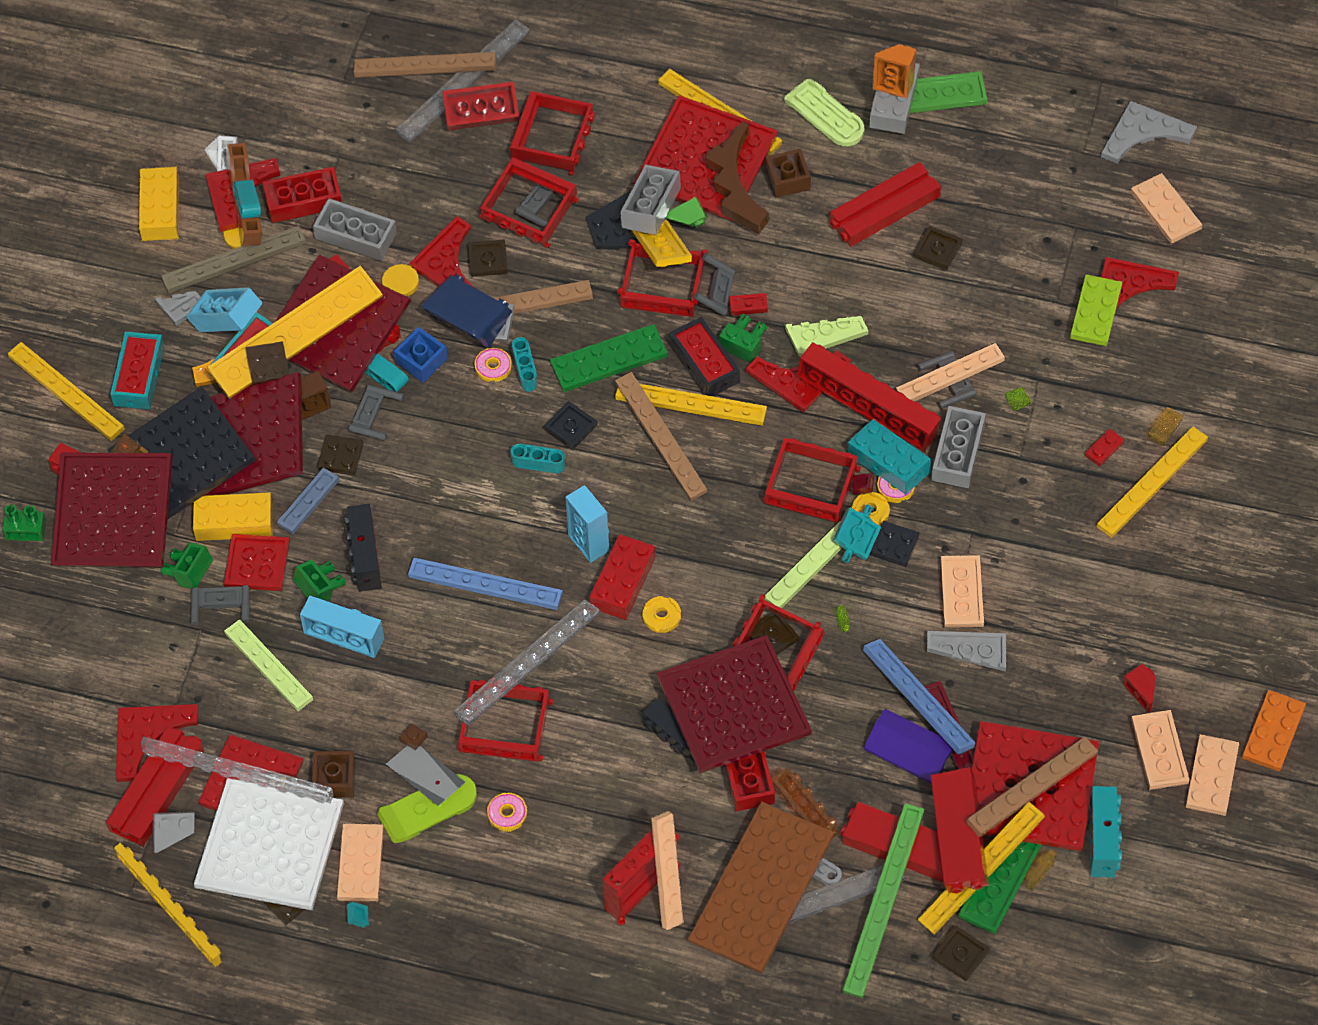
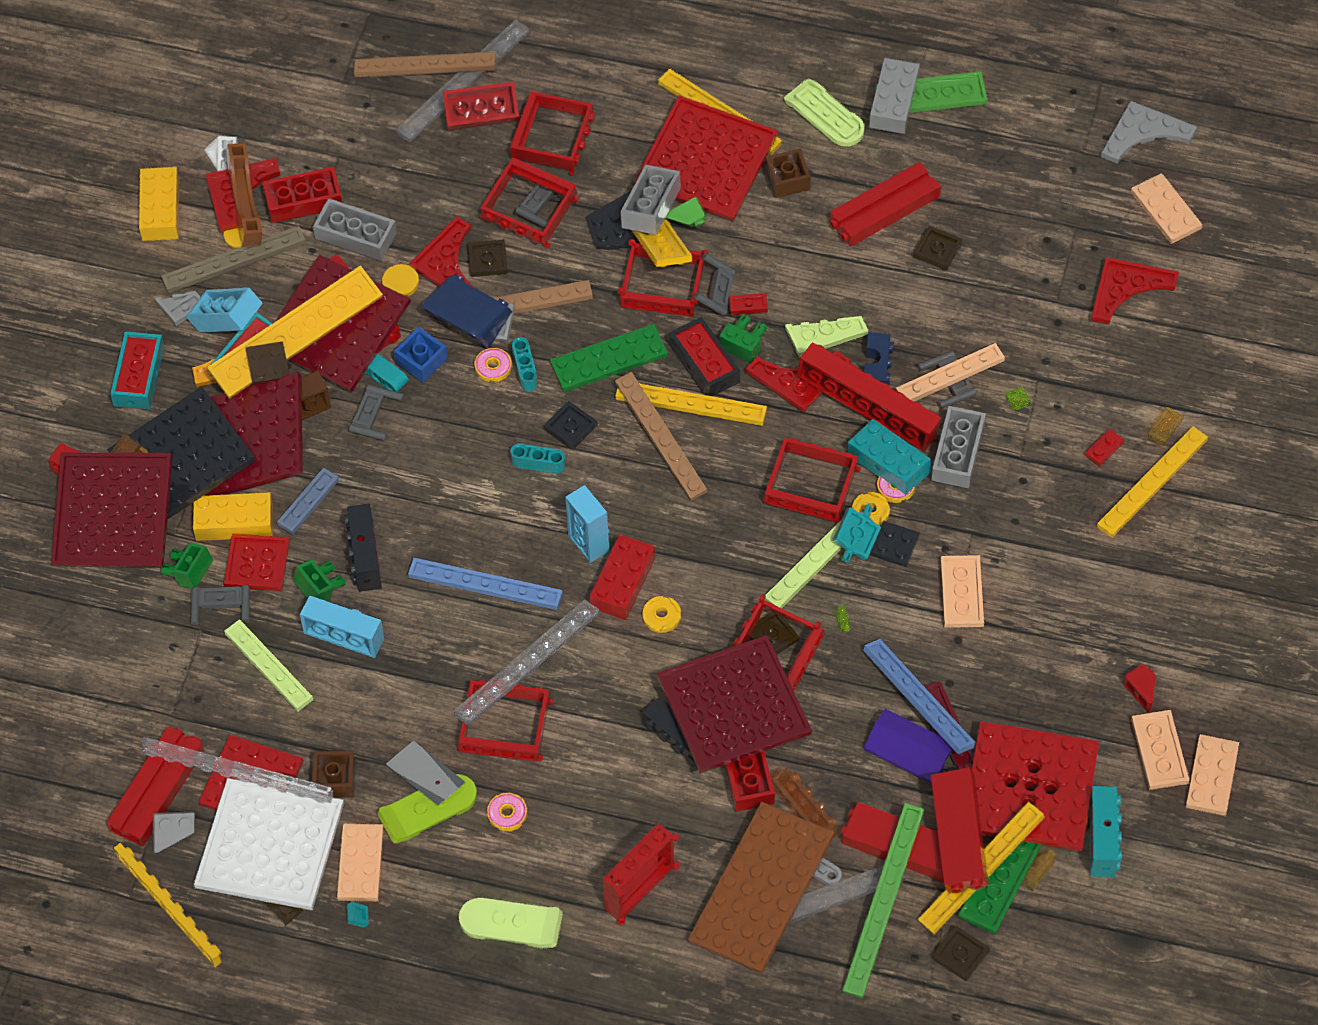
(24, 525): green brick -> none
(66, 391): yellow plate -> none
(150, 723): red plate -> none
(247, 199): teal beam -> none
(340, 454): dark brown plate -> none
(413, 736): reddish brown plate -> none
(511, 922): none -> yellowish green piece
(667, 870): light nougat plate -> none
(737, 203): reddish brown arch -> none
(863, 483): dark red plate -> none
(879, 348): none -> dark blue arch
(895, 70): orange slope -> none
(971, 647): light grey wing -> none
(1032, 786): medium nougat plate -> none
(1096, 310): lime plate -> none
(1274, 730): orange plate -> none

